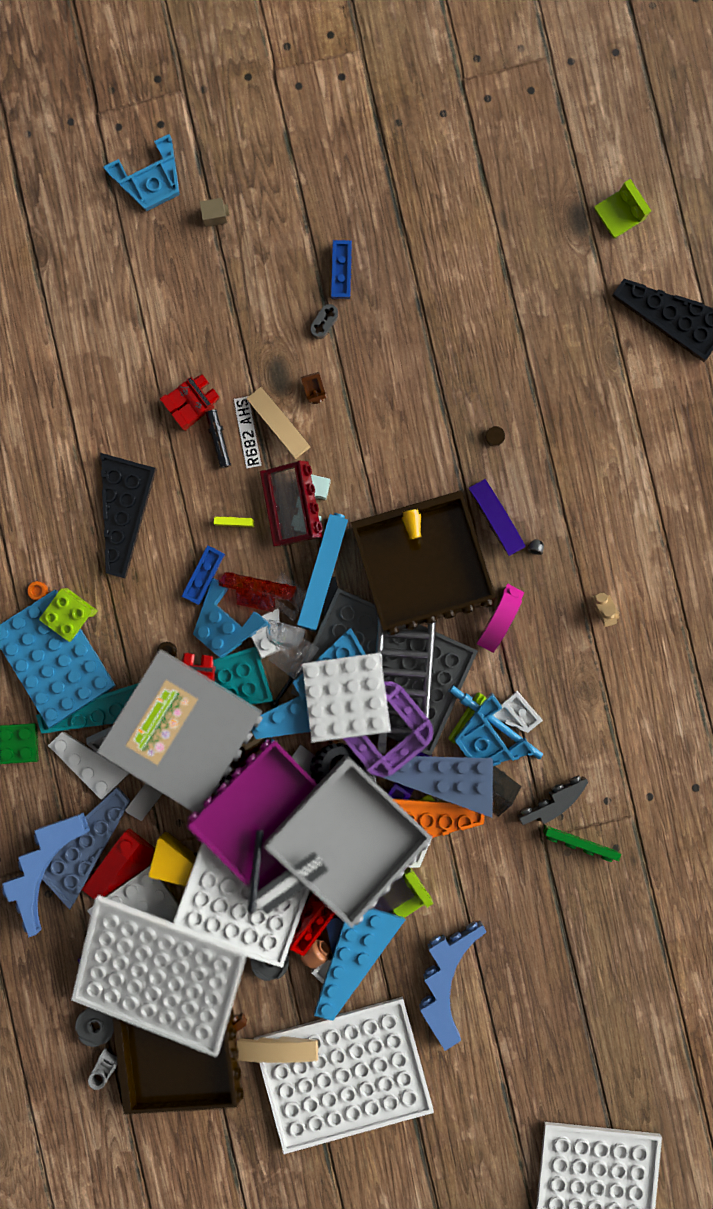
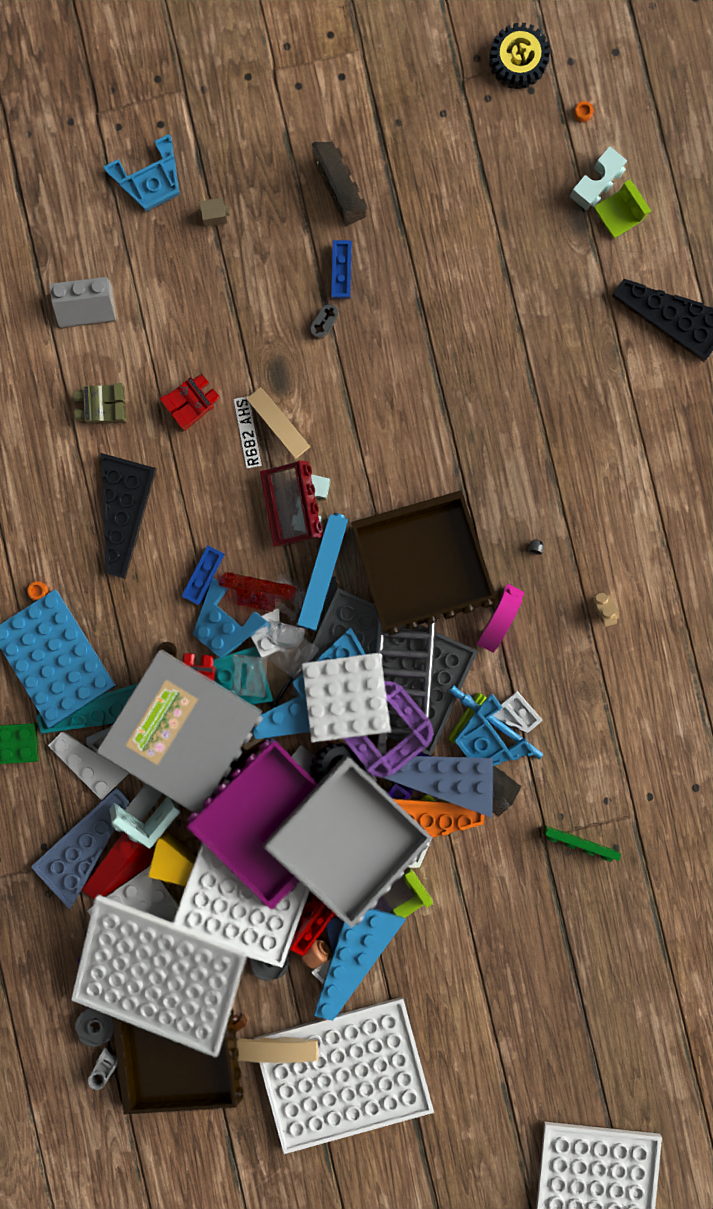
(34, 863): medium blue arch -> none
(67, 614): lime bracket -> none
(83, 302): none -> light grey slope
(101, 404): none -> olive hips
(154, 826): none -> light aqua bracket
(212, 416): black pin -> none
(234, 522): neon yellow tile -> none
(255, 675): none -> clear plate
(255, 871): black bar -> none
(288, 884): dark grey sticker -> none
(313, 388): reddish brown bracket -> none
(338, 182): none -> clear smoke slope
(412, 522): yellow cone -> none
(439, 979): medium blue arch -> none
(495, 436): dark brown tile -> none
(497, 517): dark purple slope -> none
(531, 47): none -> wheel
(561, 799): dark grey slope -> none
(583, 111): none -> orange tile
(588, 191): none -> light aqua arch

